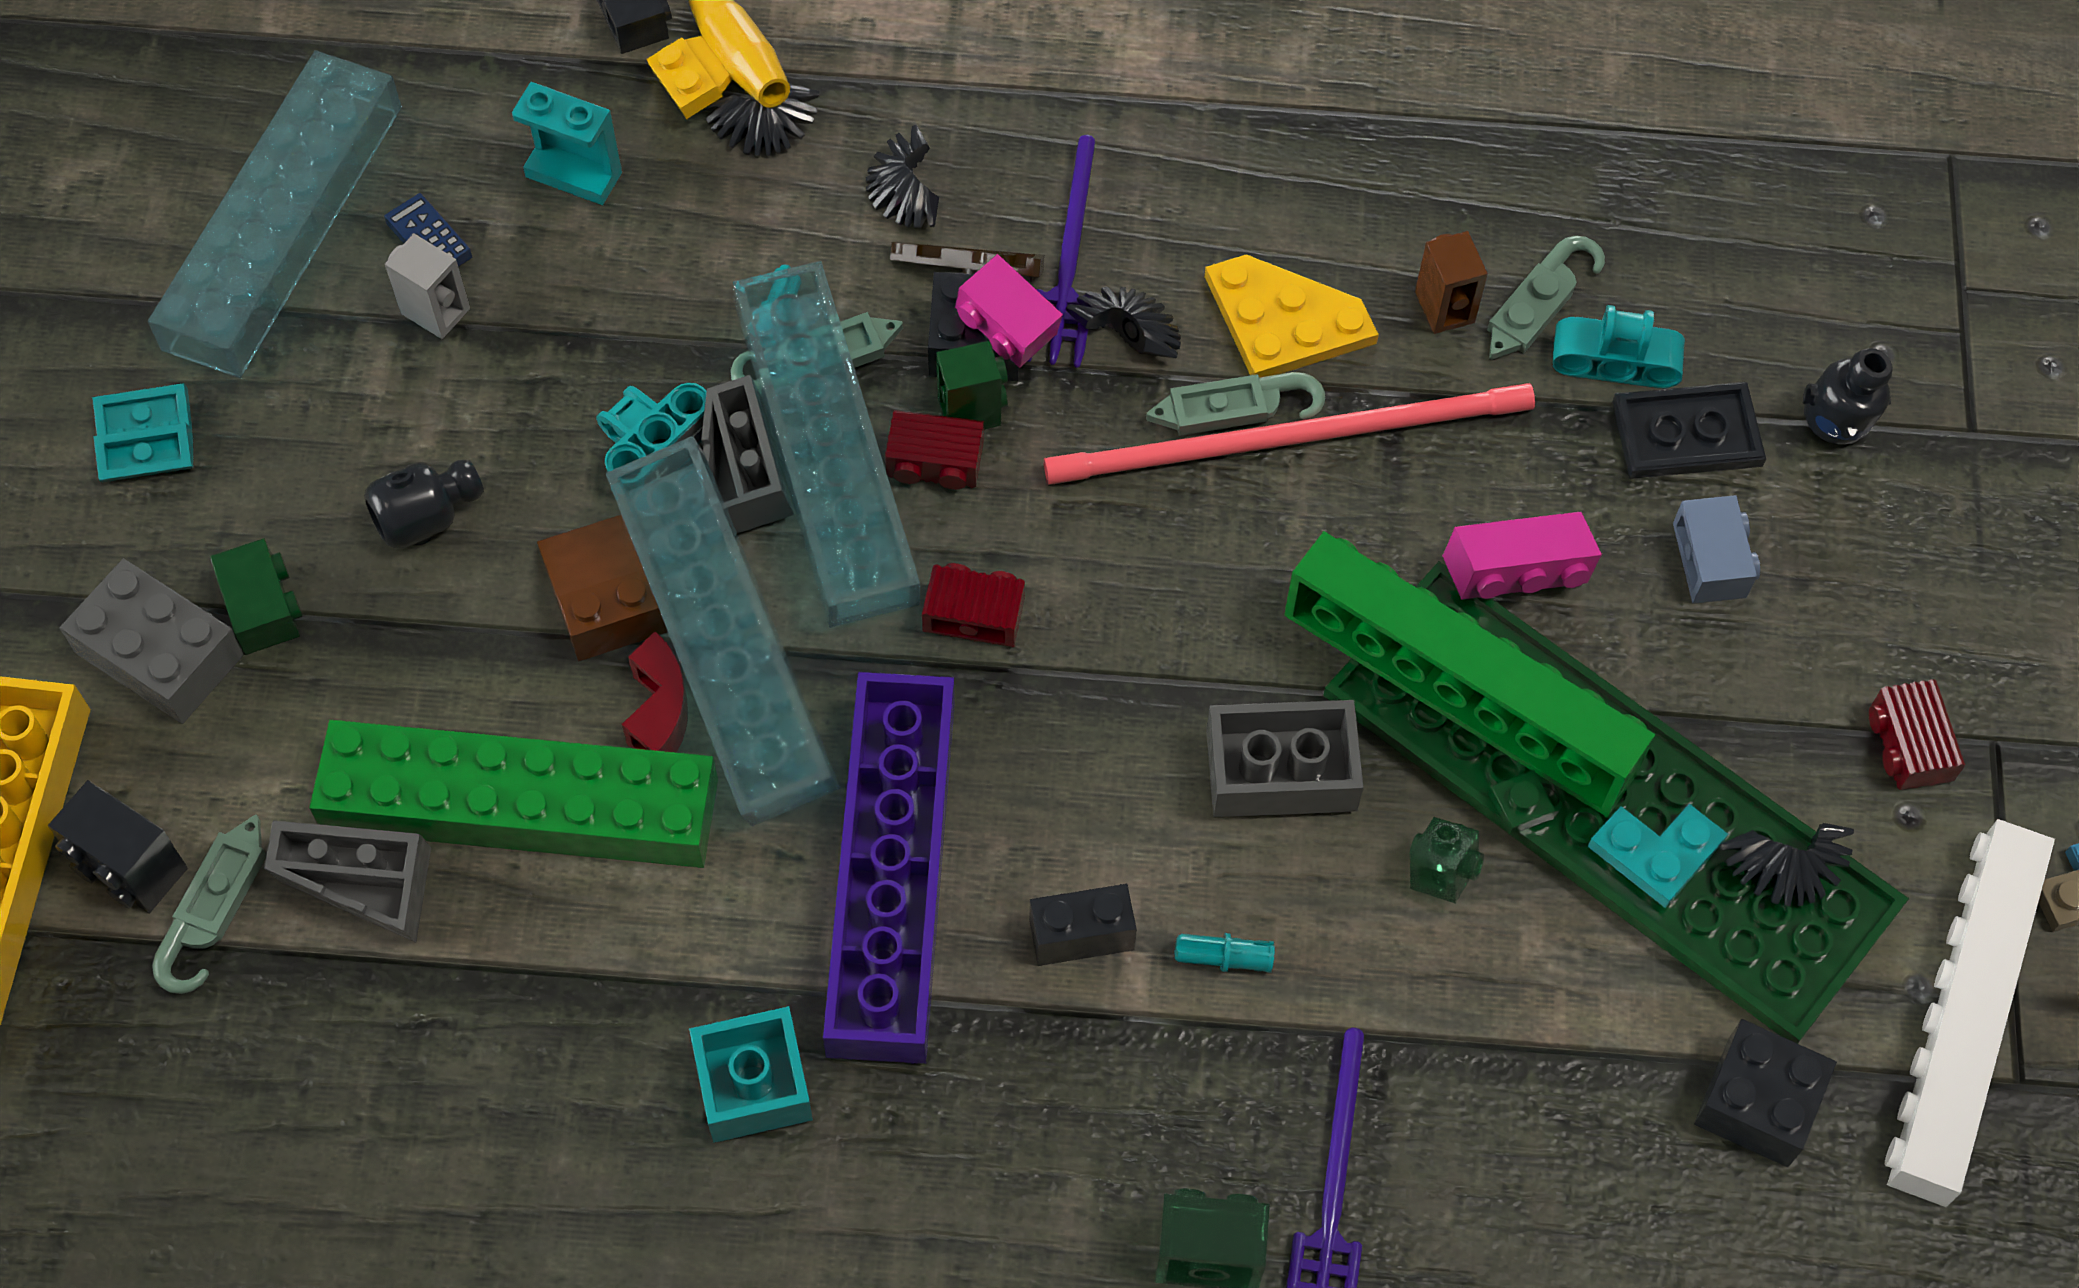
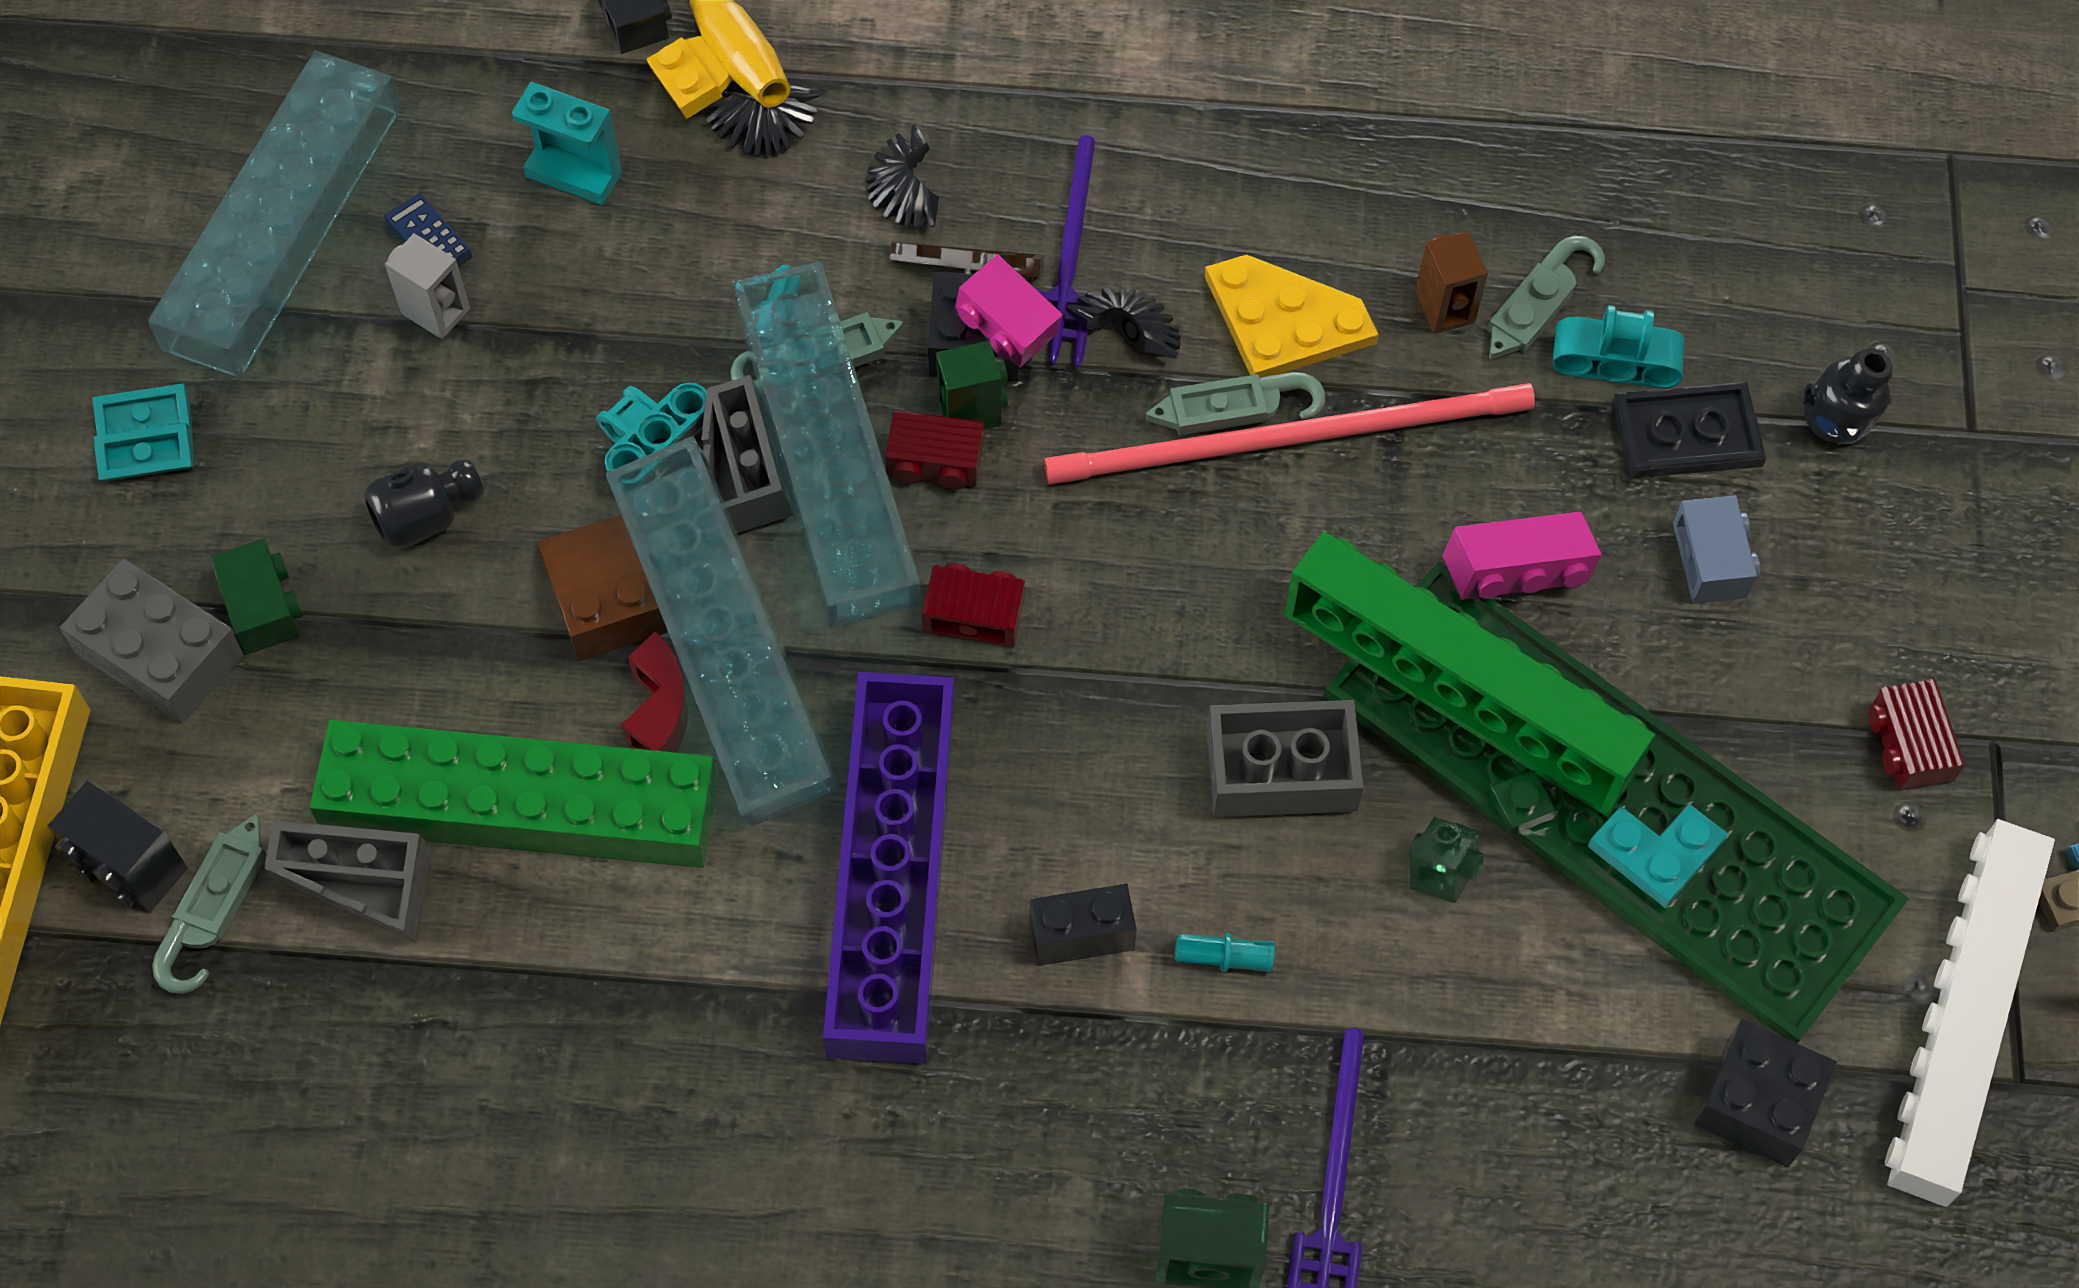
(750, 1074): teal brick -> none
(1791, 868): black hair -> none

